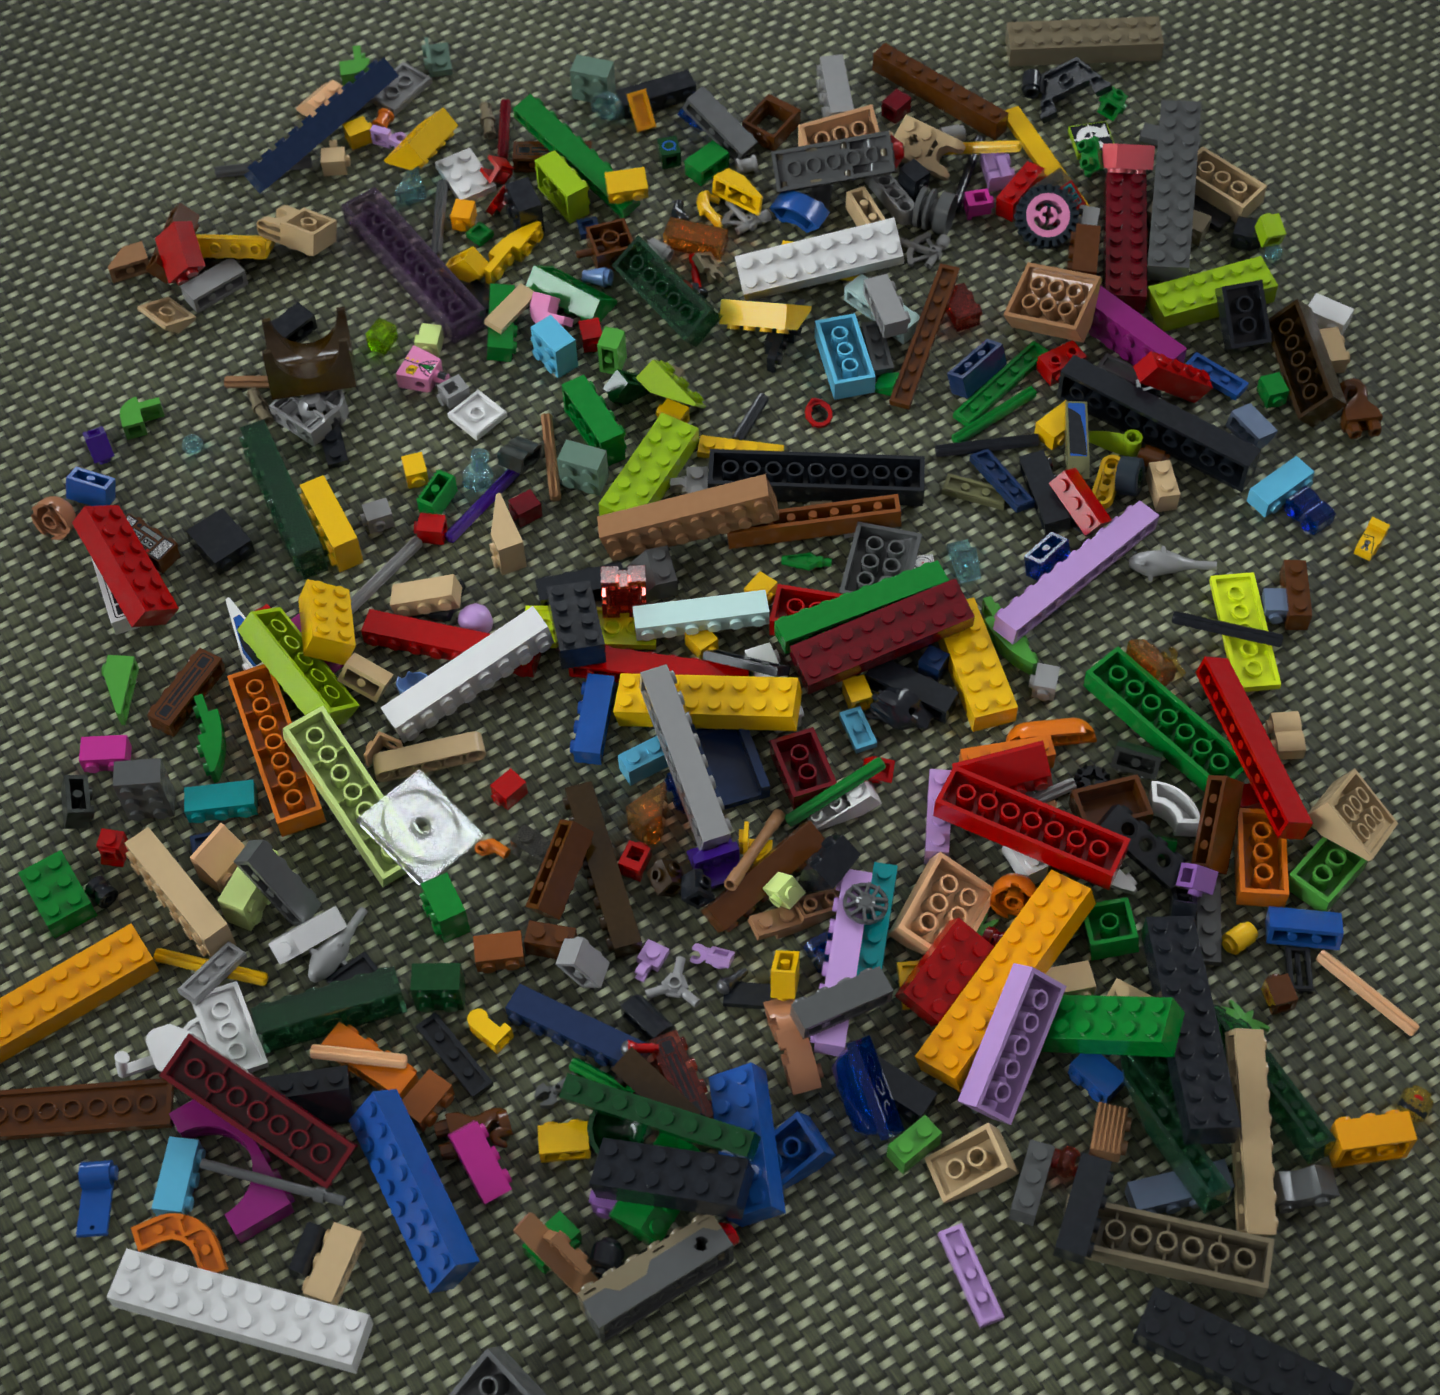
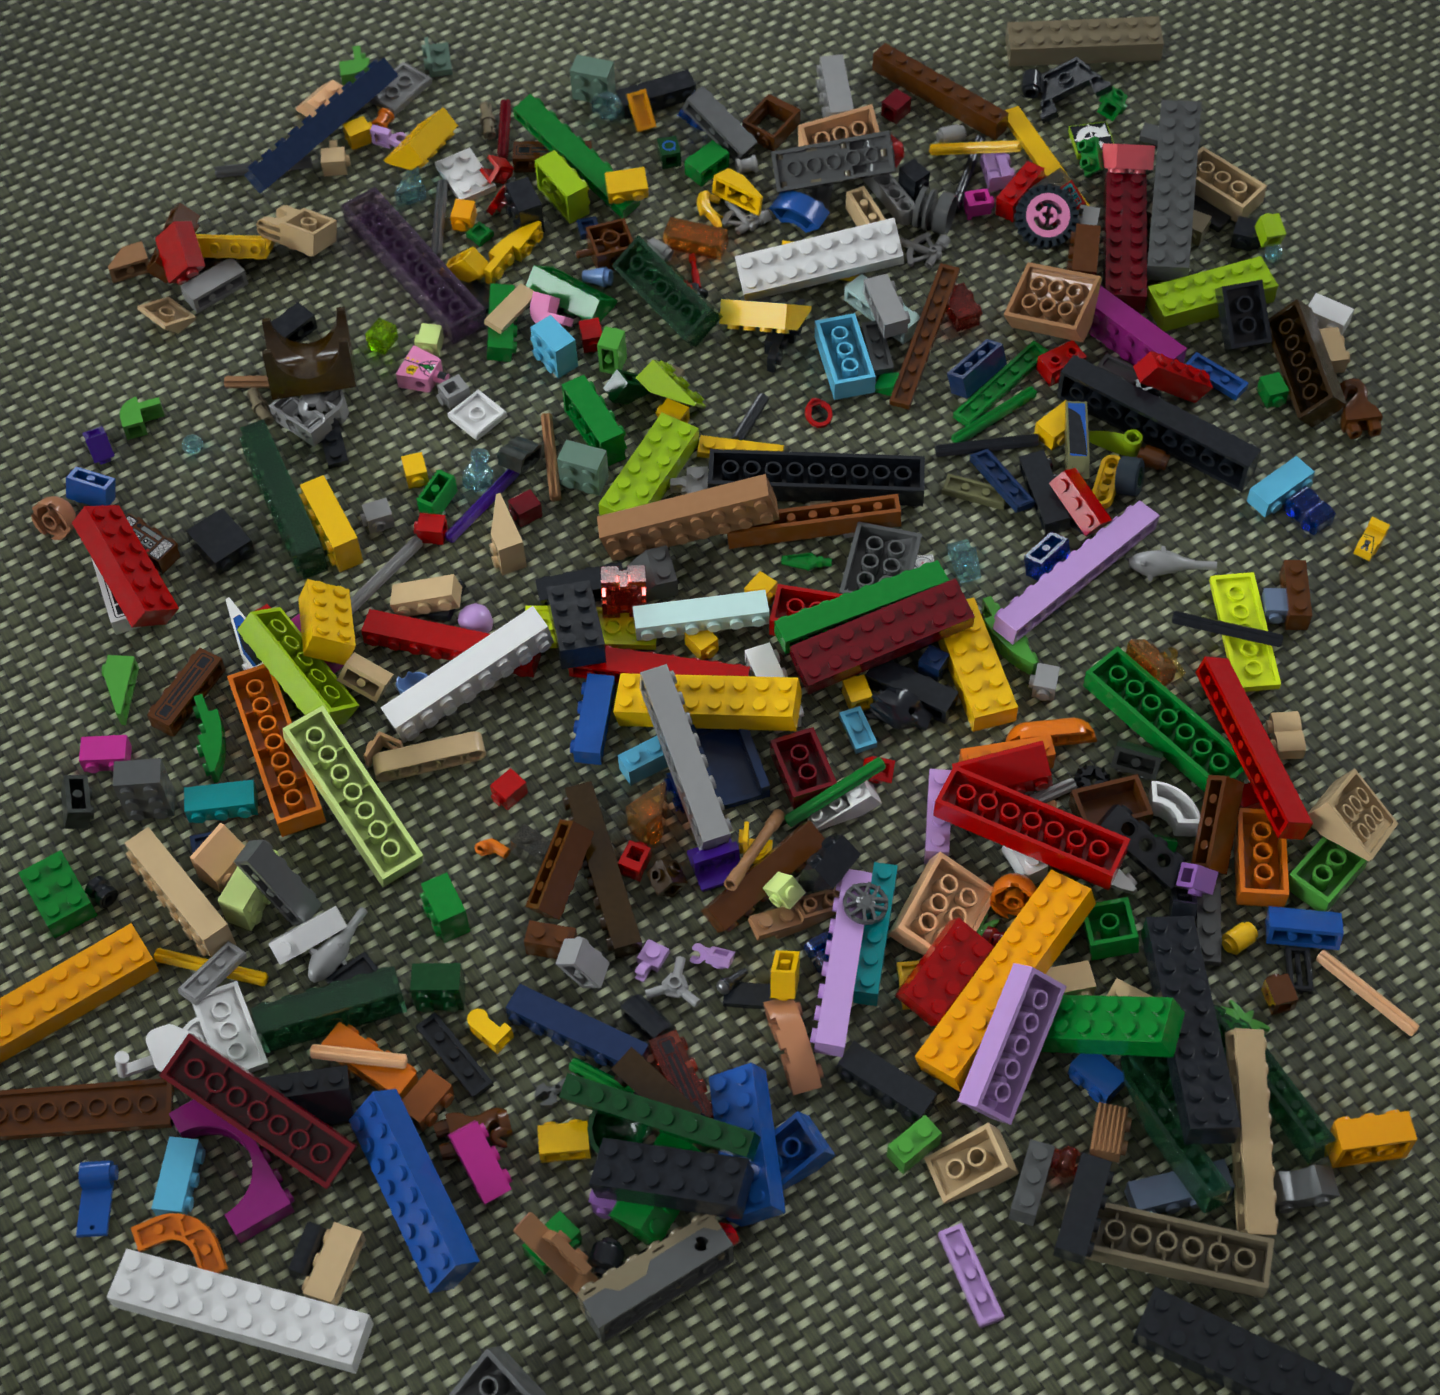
(112, 847): red window -> none
(318, 1194): dark grey bar -> none
(416, 851): clear piece -> none
(499, 951): dark orange brick -> none
(639, 1047): red piece -> none
(678, 212): black arm -> none
(696, 889): black brick -> none
(707, 264): dark tan plate -> none
(746, 663): black tile -> none
(841, 1002): dark grey brick -> none
(866, 1090): clear blue windscreen -> none
(930, 146): tan brick -> none
(1162, 486): tan brick -> none
(1251, 426): sand blue brick -> none
(1417, 1102): clear yellow head -> none

